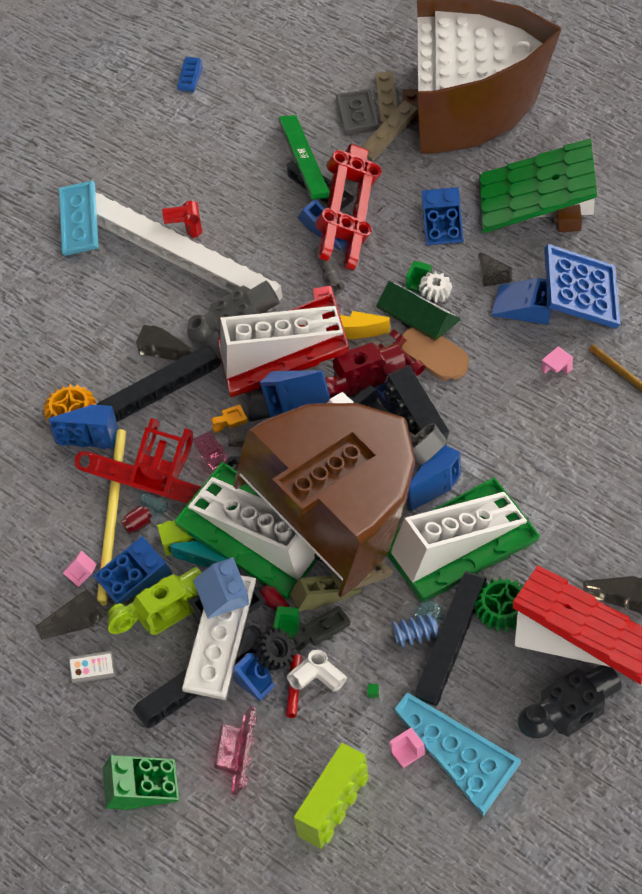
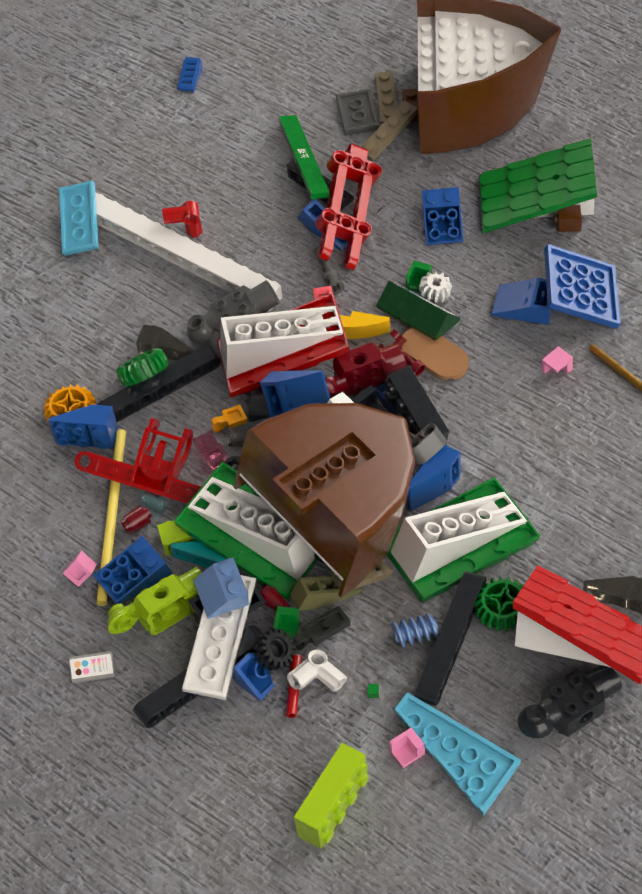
(74, 616): clear smoke slope -> none
(139, 782): green slope -> none
(142, 367): none -> green gear
(234, 749): clear pink bracket -> none
(430, 608): clear light blue plant -> none
(493, 271): clear smoke slope -> none

